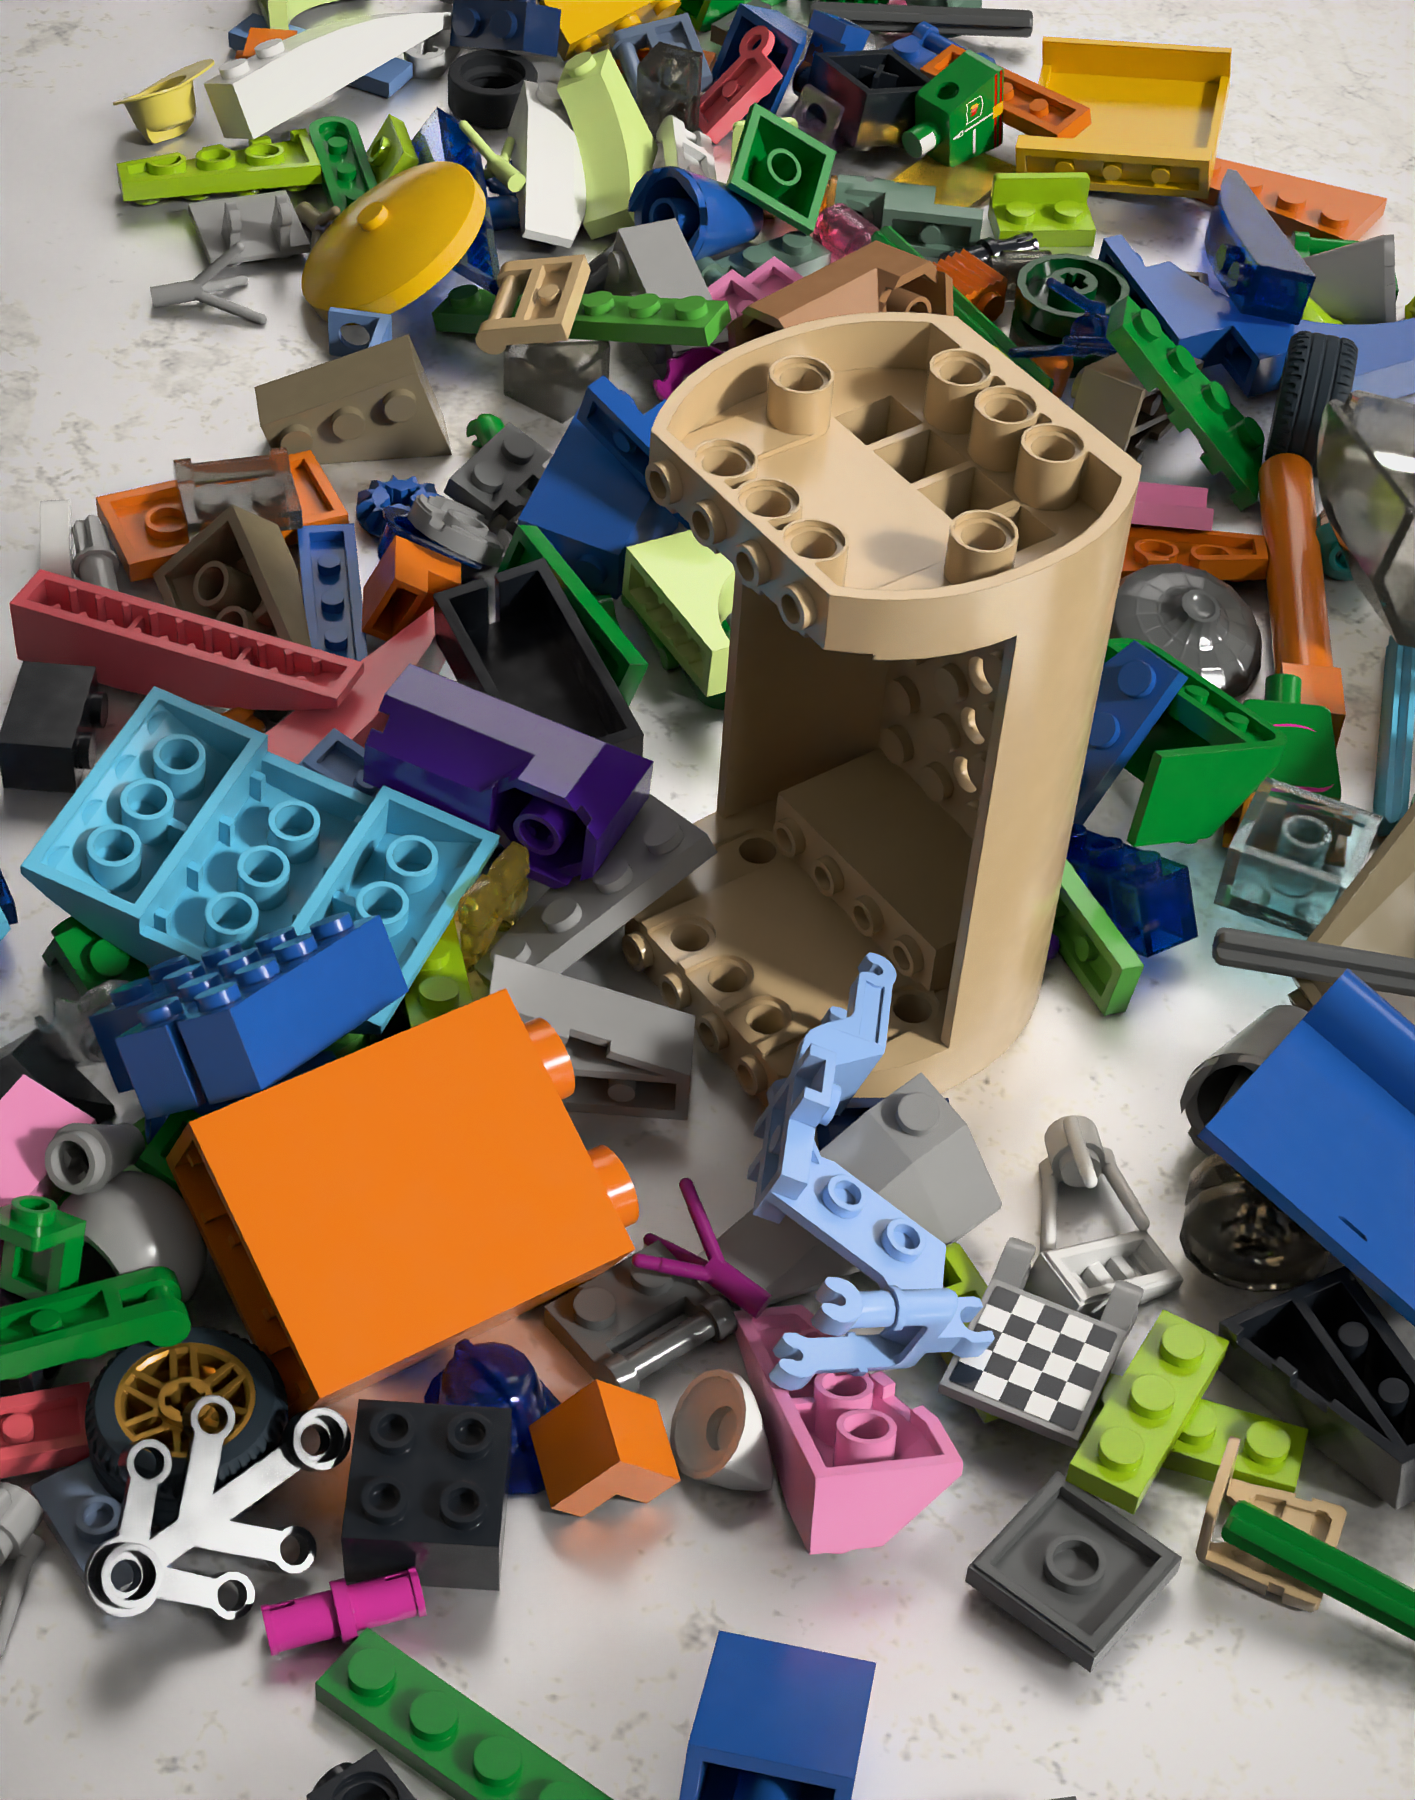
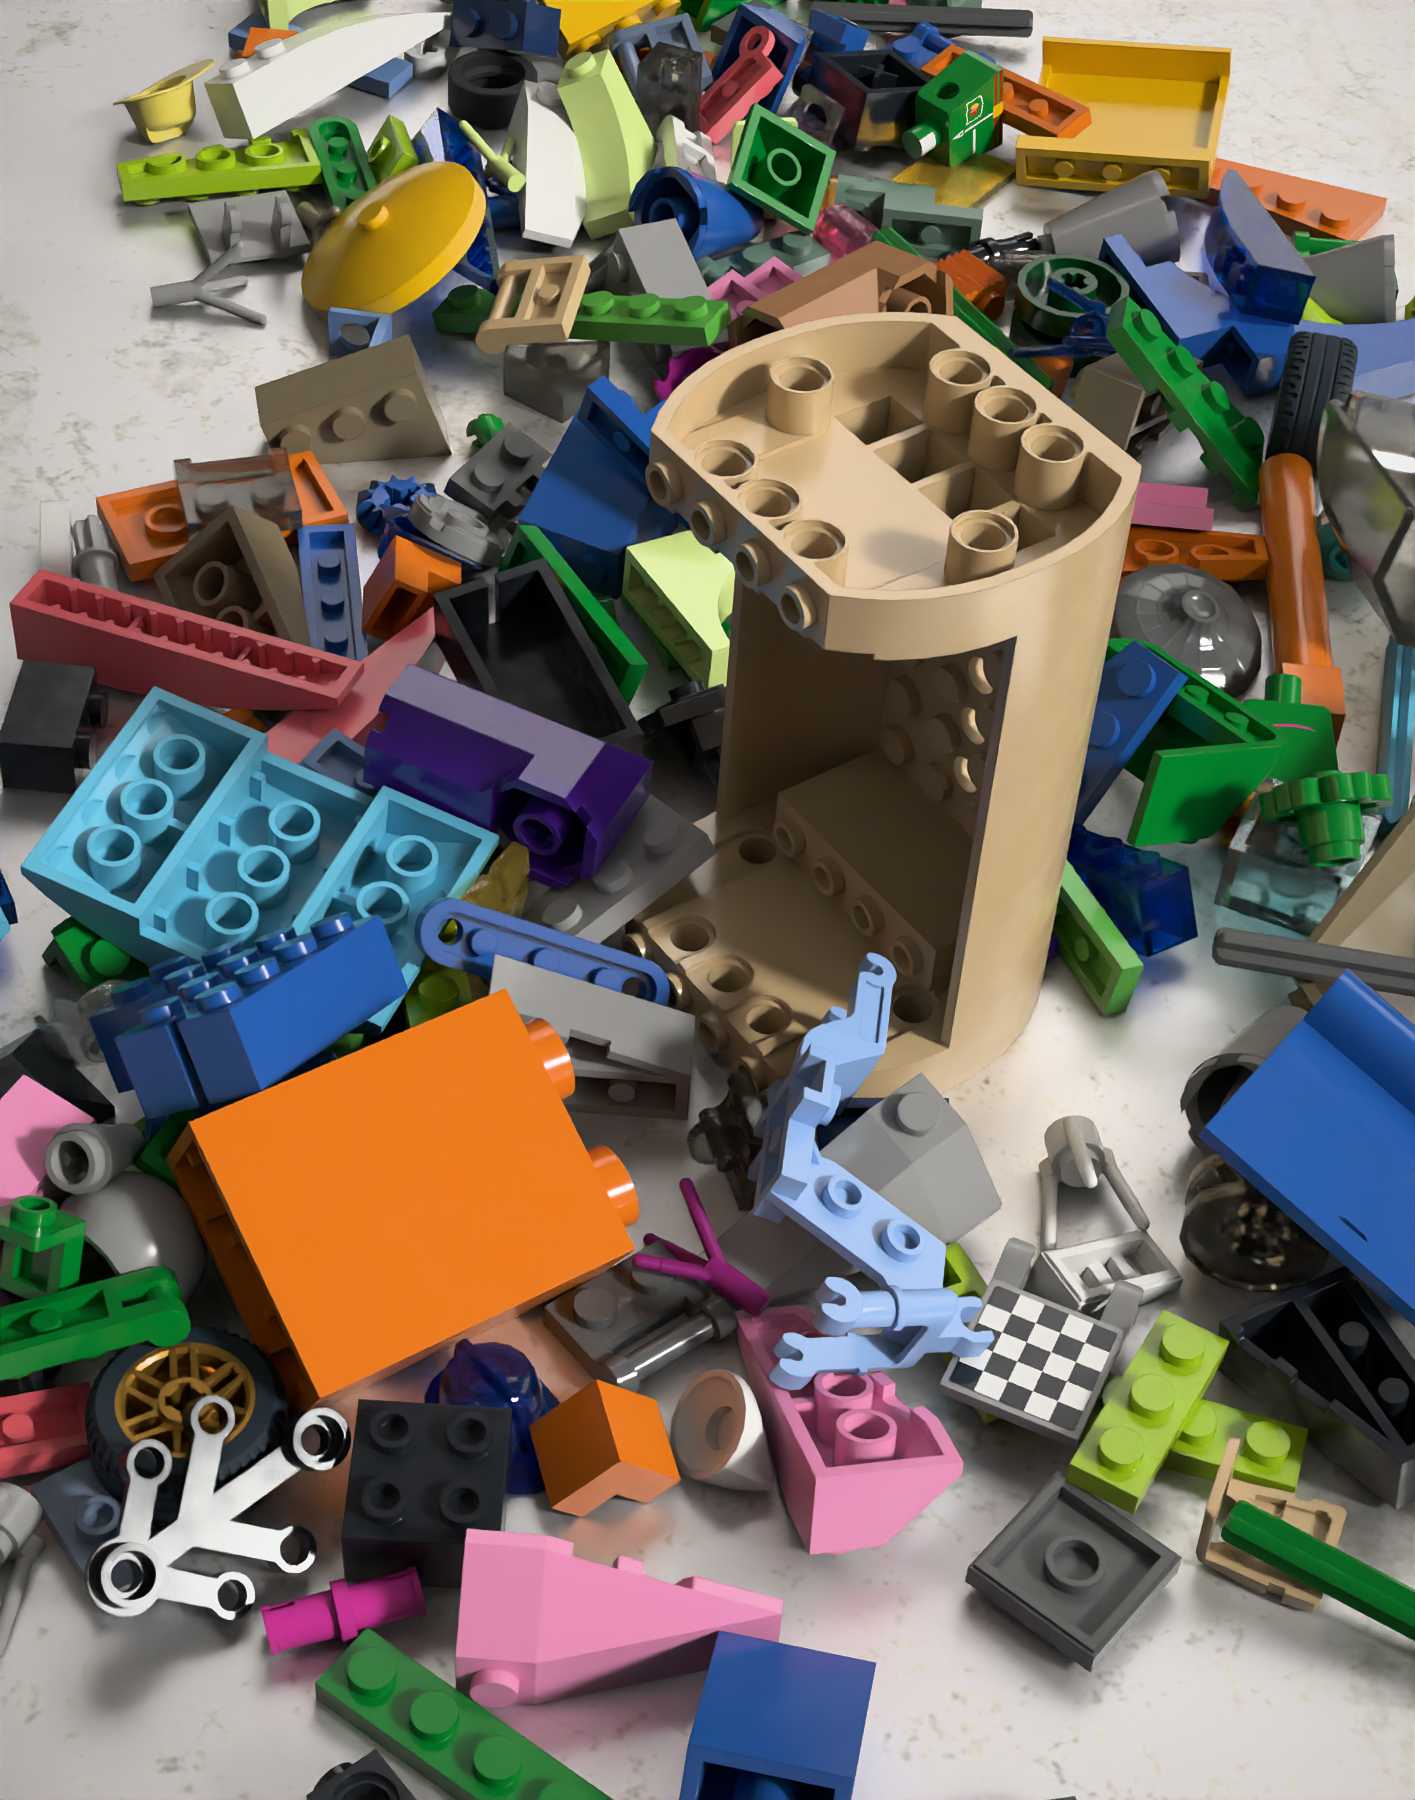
(490, 932): none -> blue plate
(566, 1627): none -> bright pink wedge
(694, 722): none -> black piece
(728, 1137): none -> clear smoke hips
(1045, 204): lime bracket -> none
(1128, 210): none -> light grey cone
(1327, 812): none -> green plant

